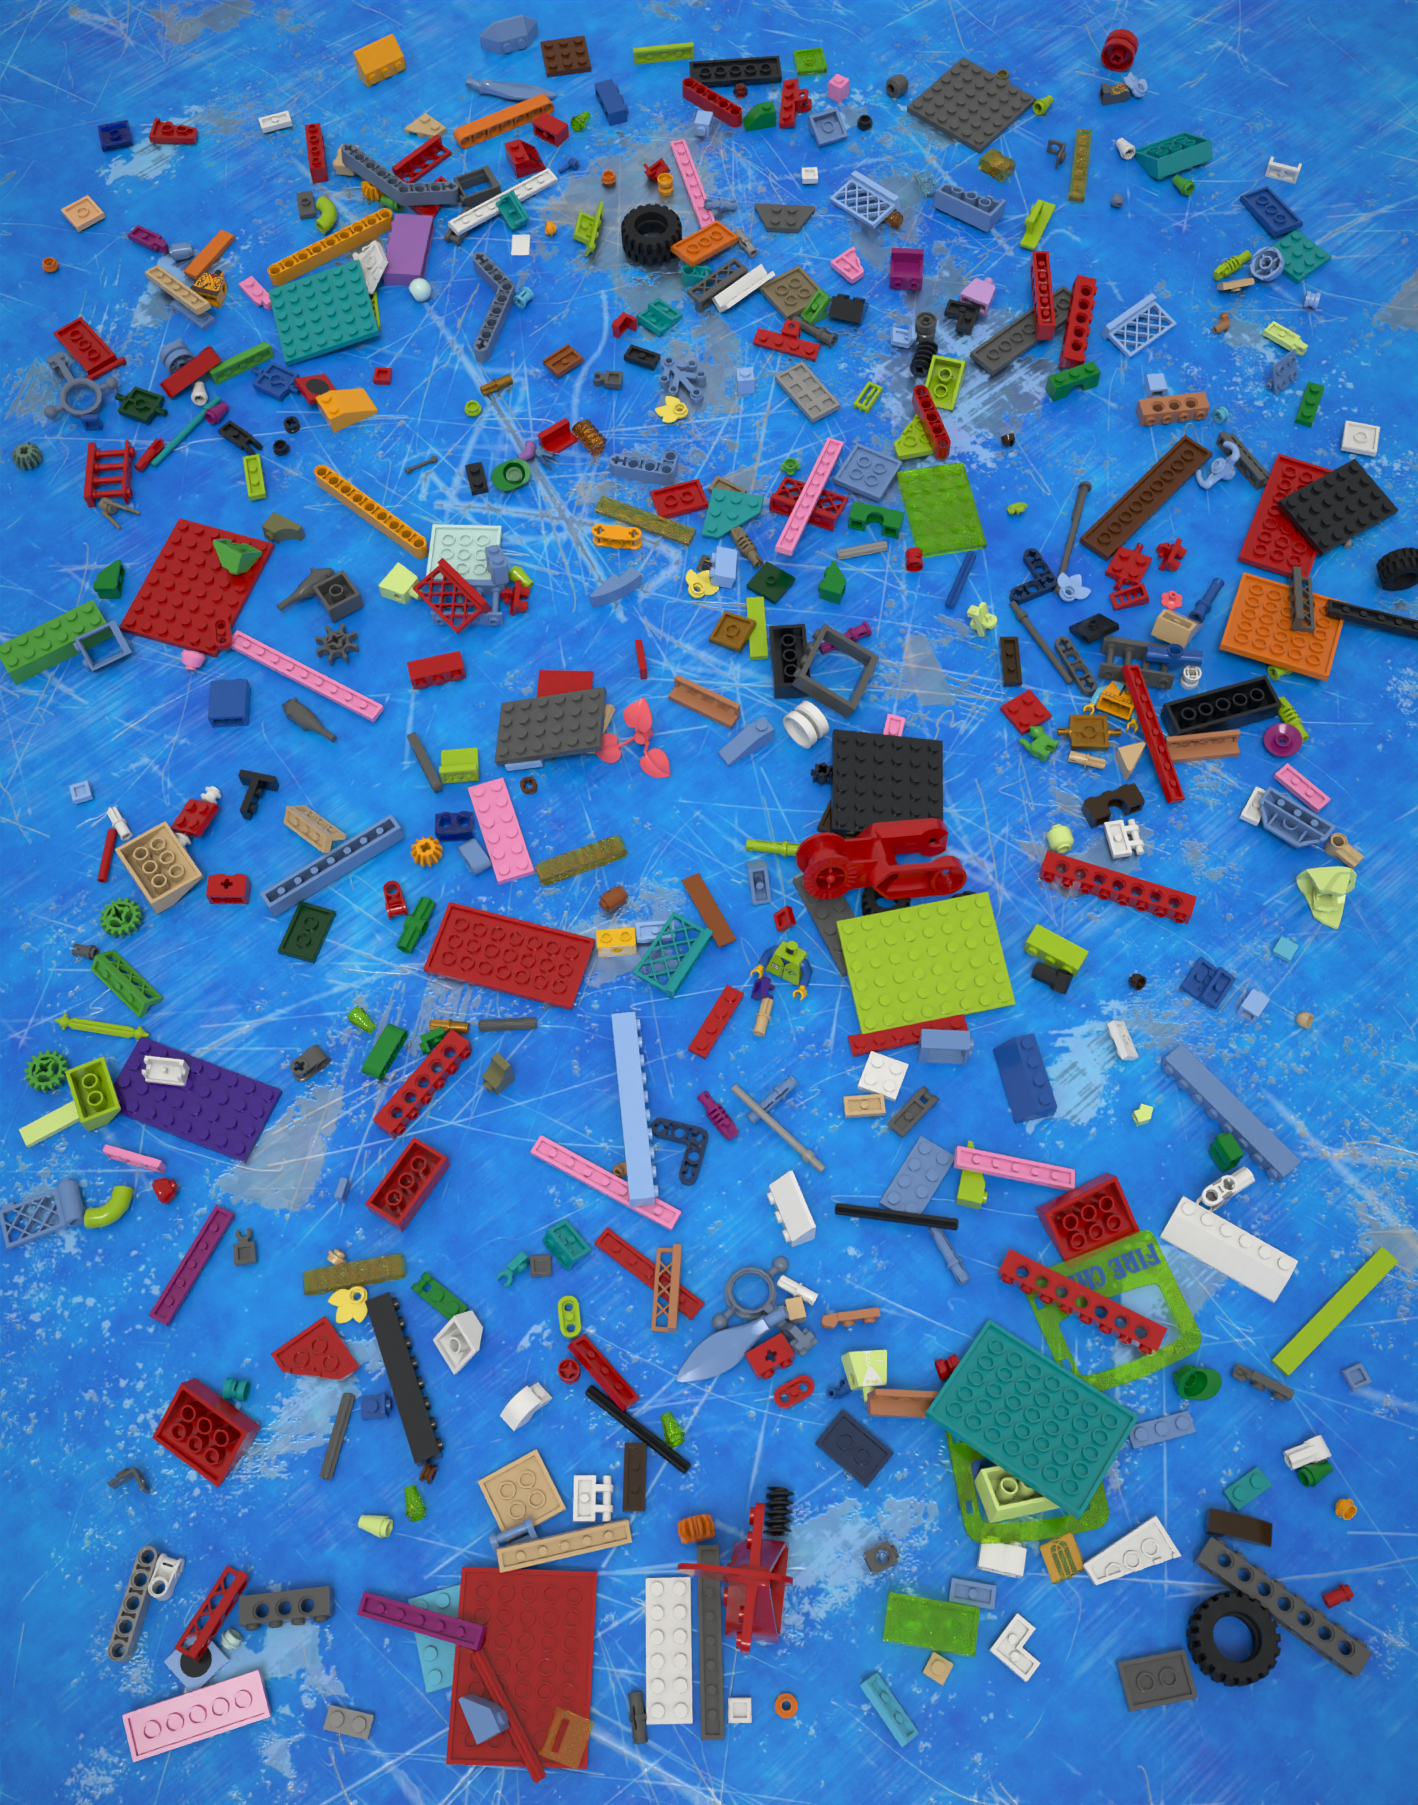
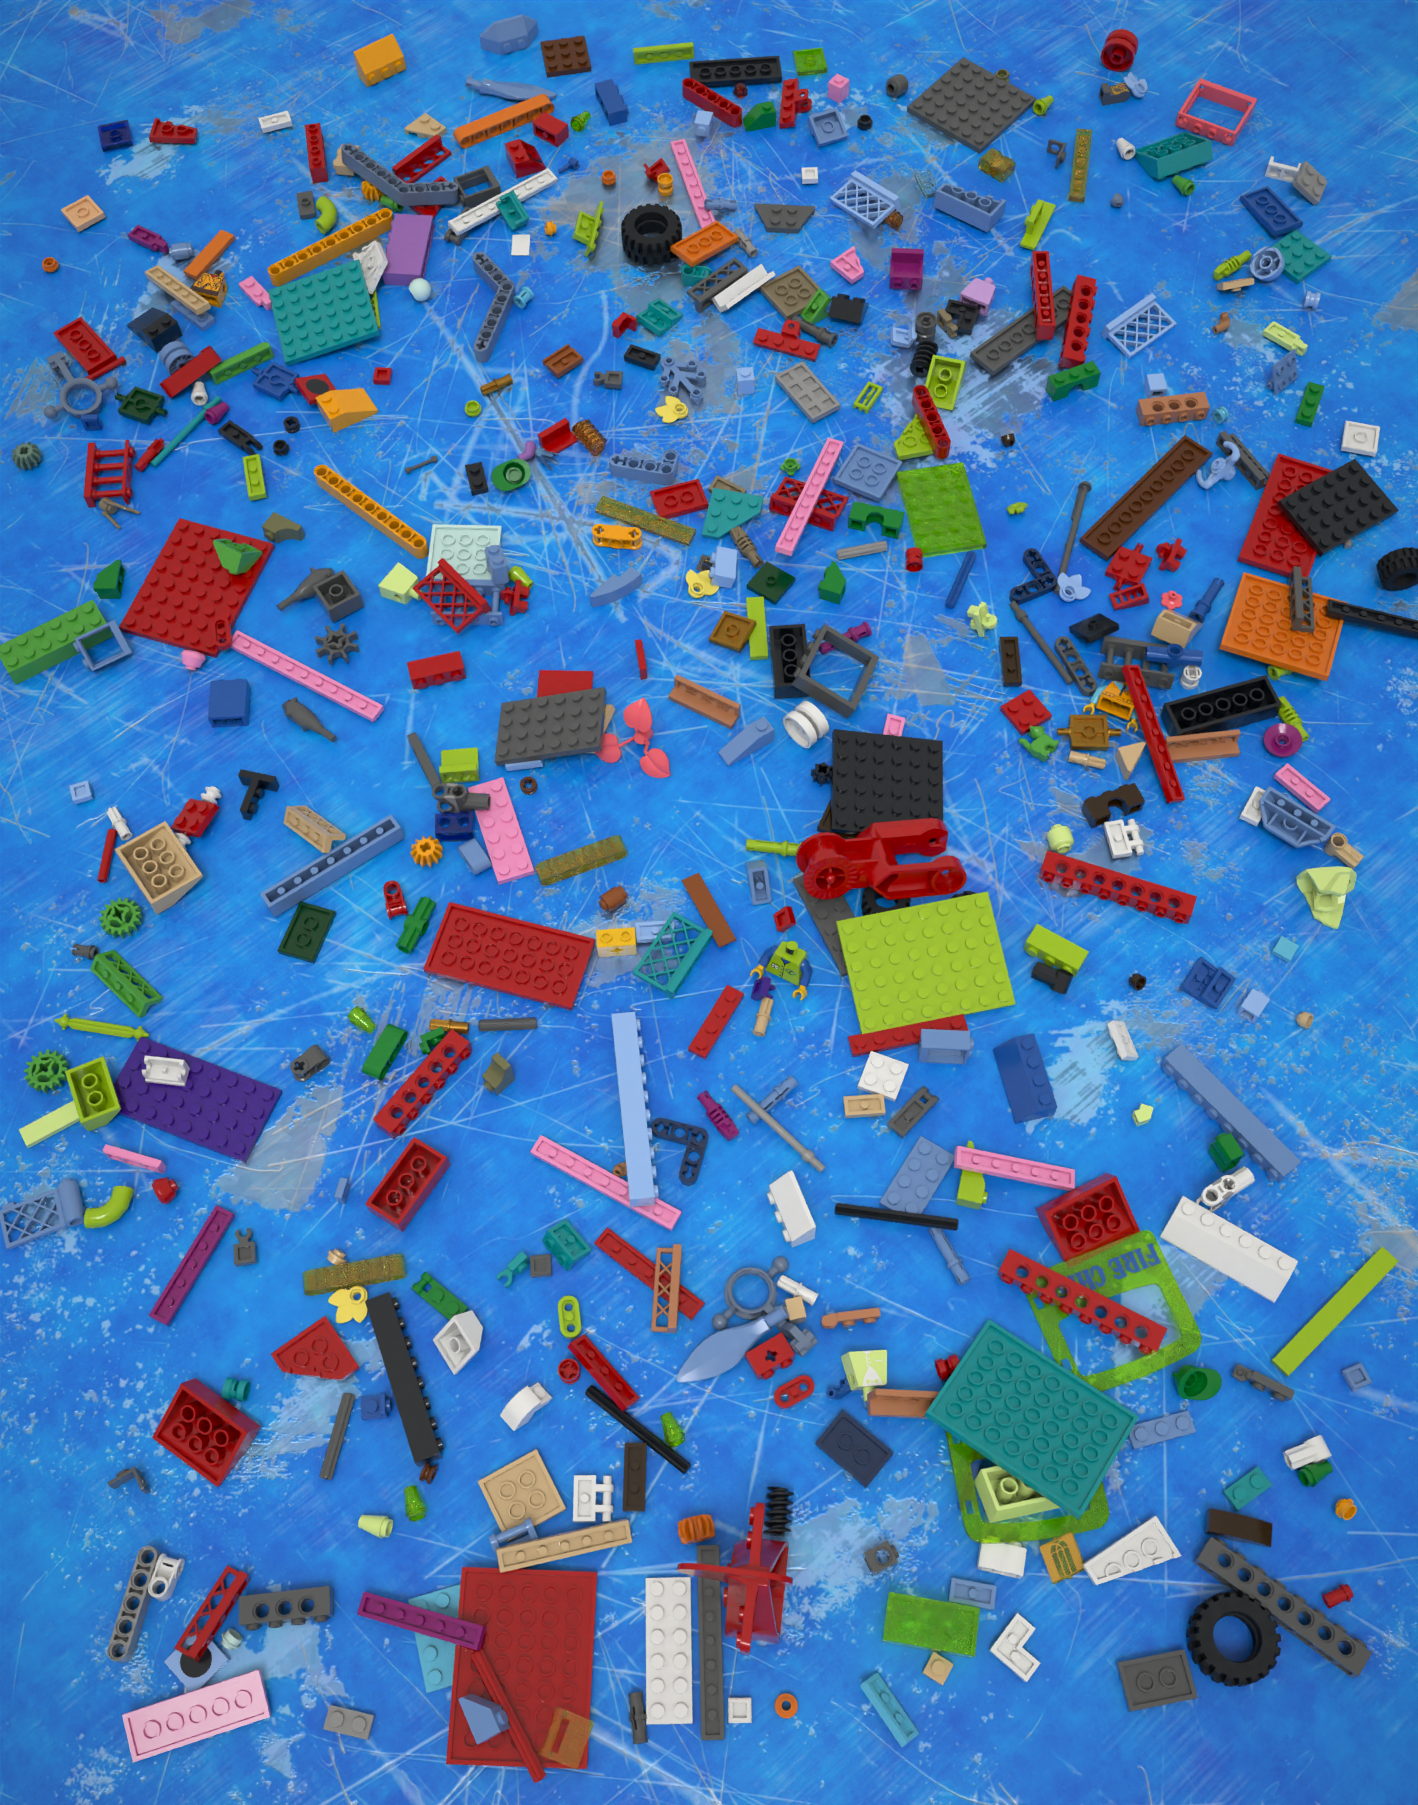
(155, 328): none -> black slope
(228, 889): red brick -> none
(459, 799): none -> dark grey connector
(944, 321): none -> dark tan plate
(1222, 96): none -> coral window
(1310, 183): none -> light grey plate

